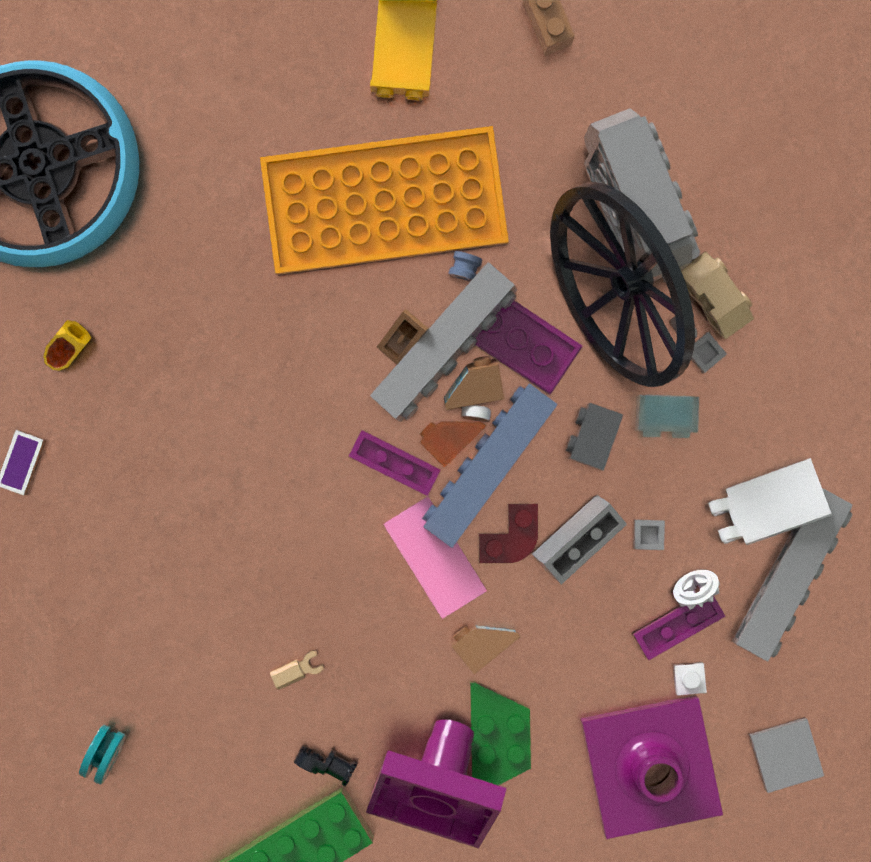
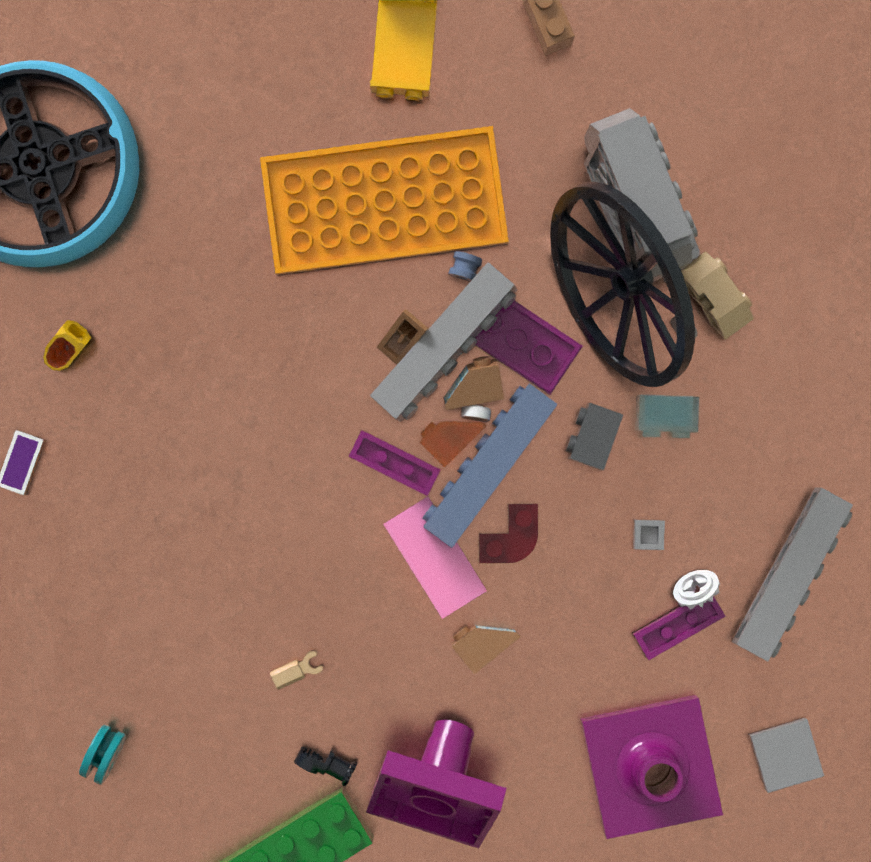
(501, 736): green wing -> none
(579, 539): light grey brick -> none
(689, 678): white plate -> none
(707, 352): light grey tile -> none
(772, 504): white tile -> none

